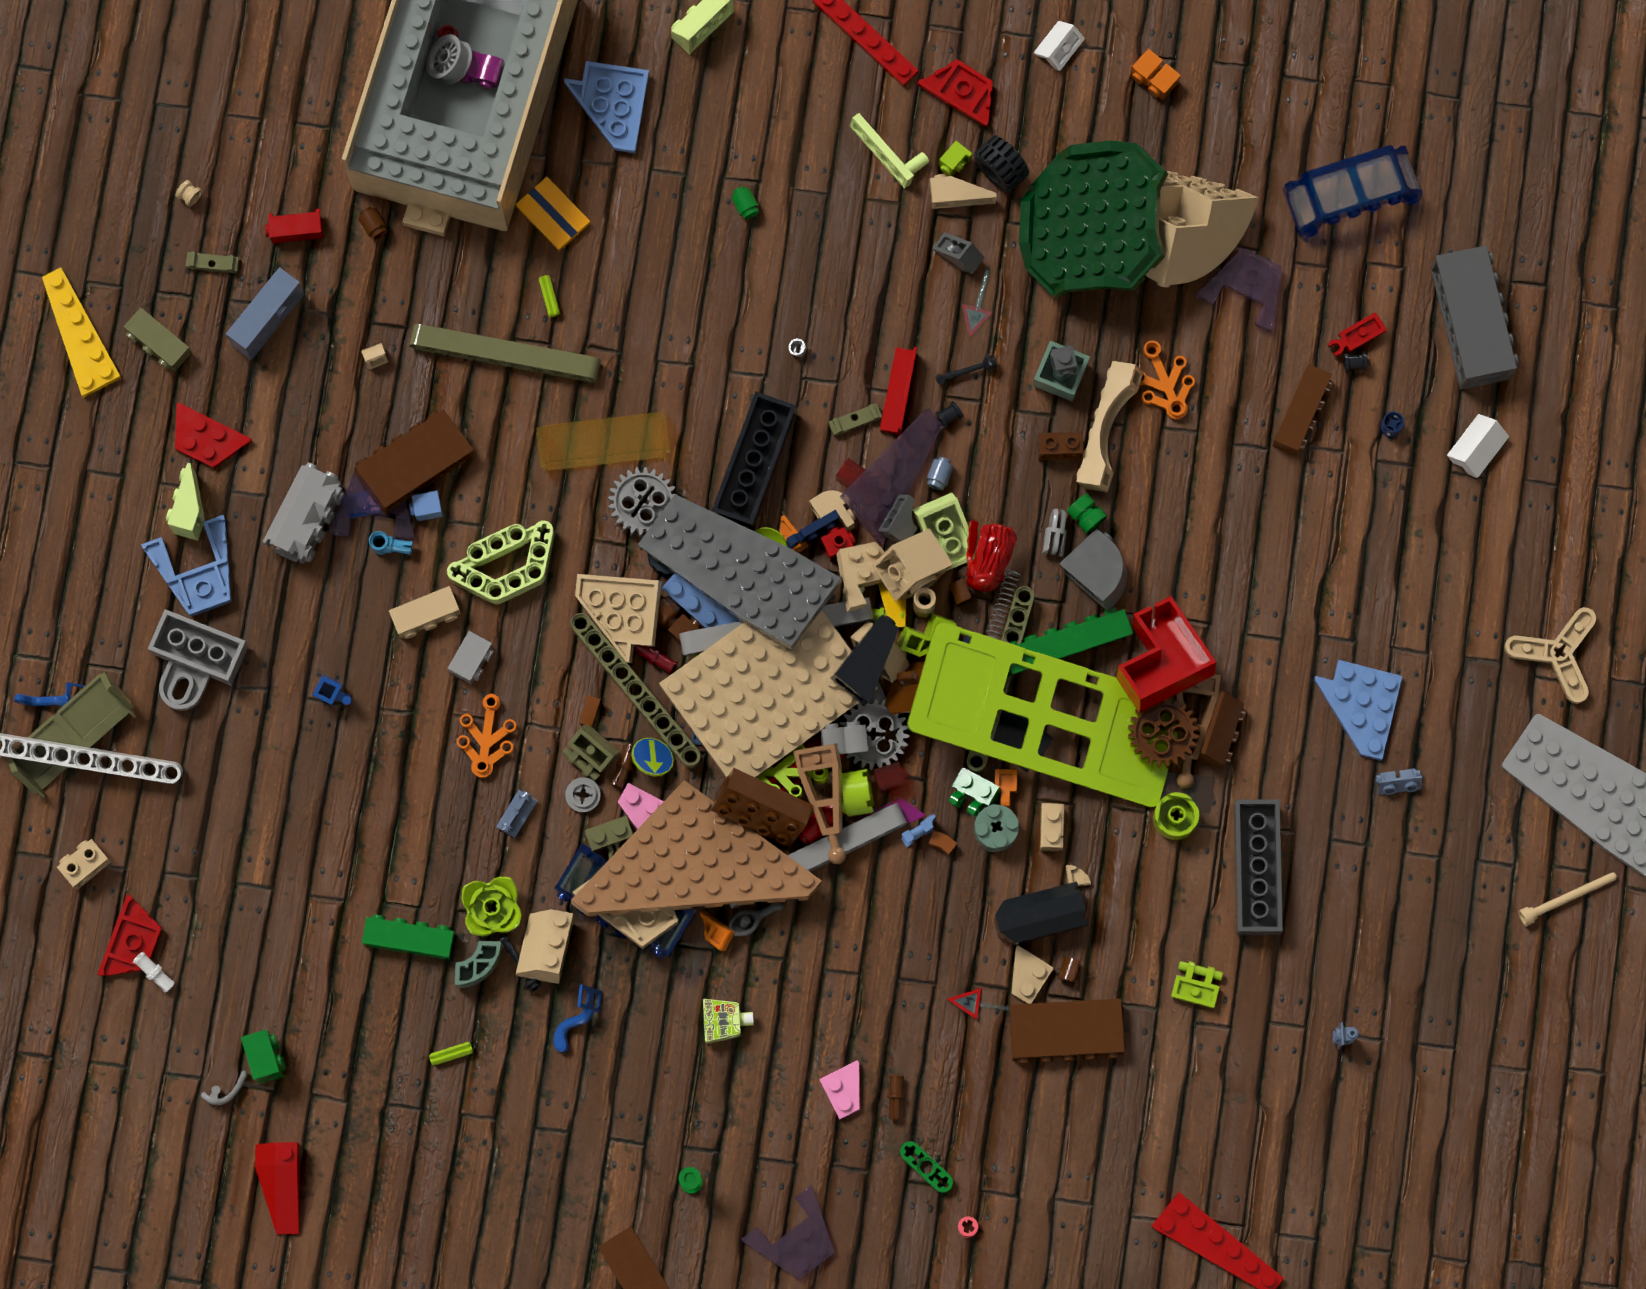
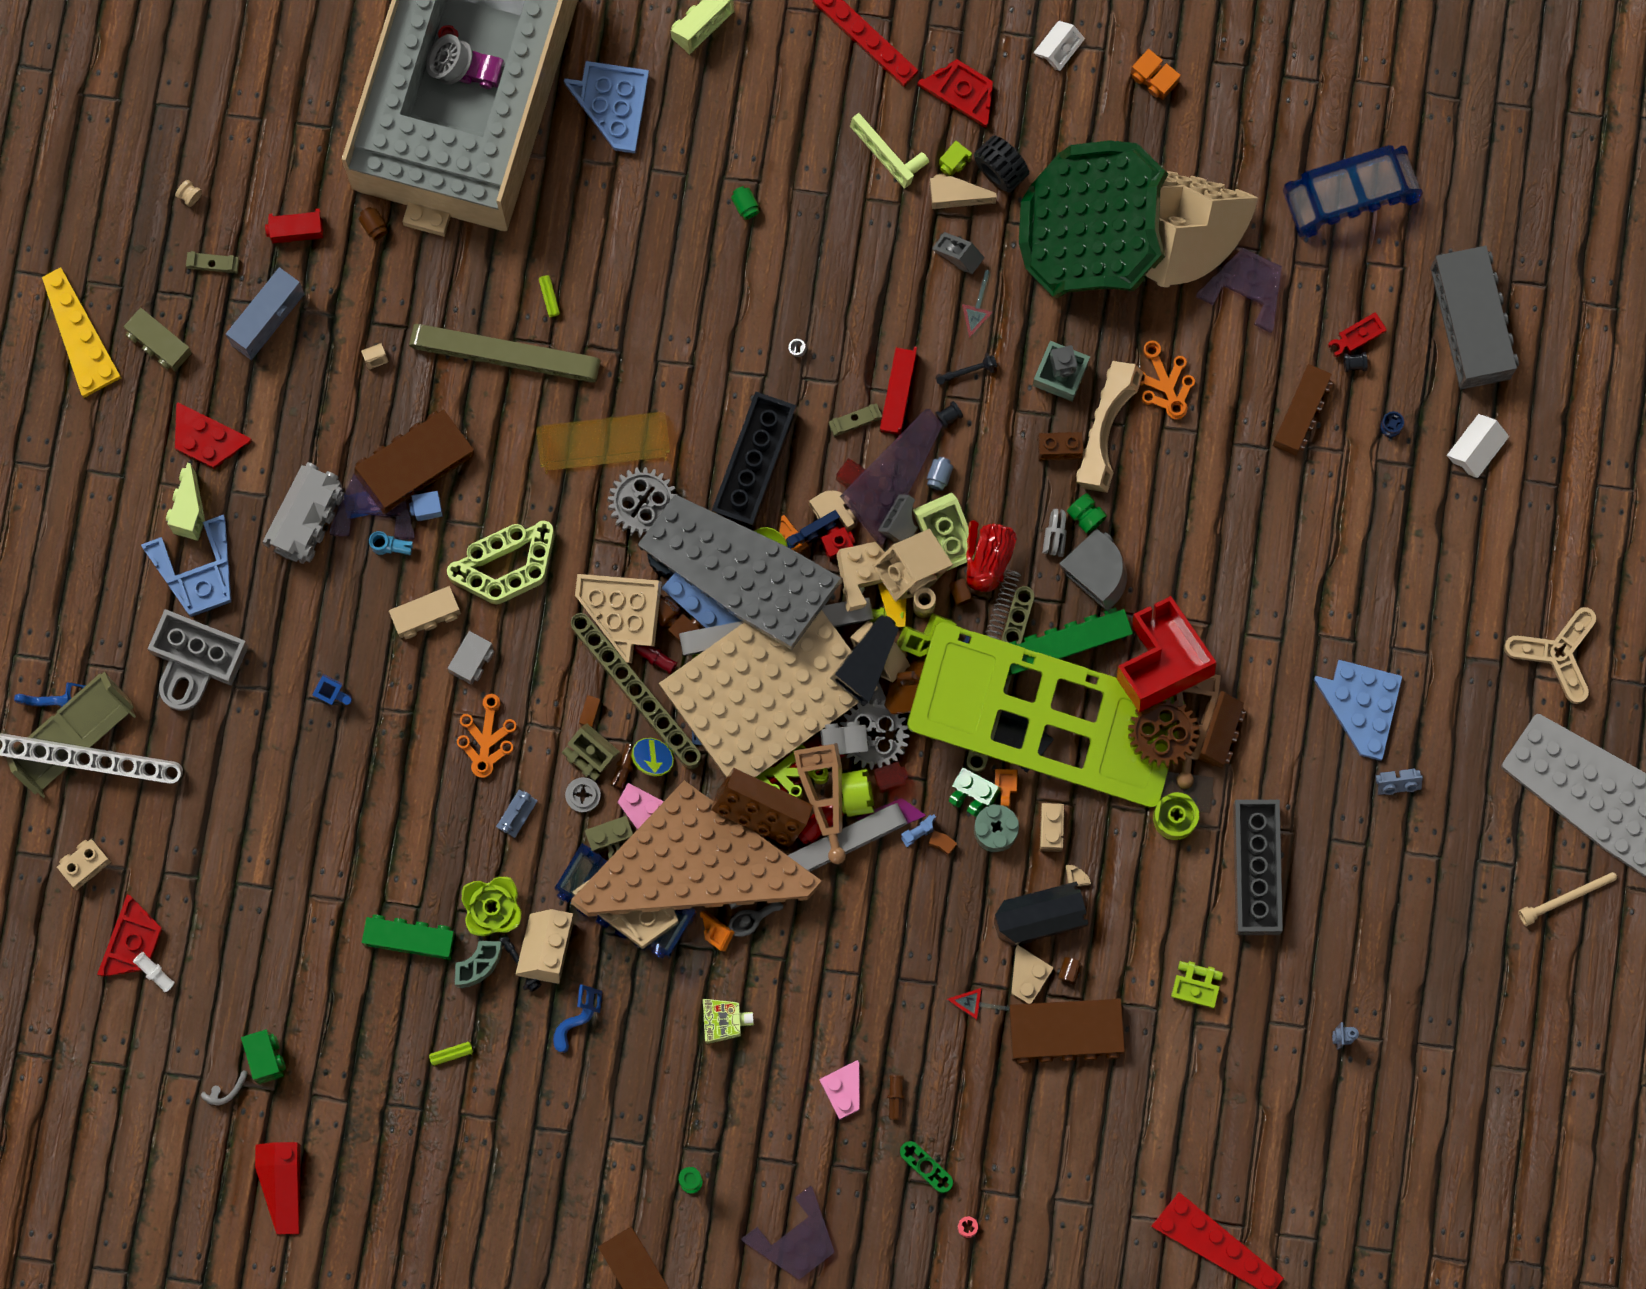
(553, 213): light orange tile -> none

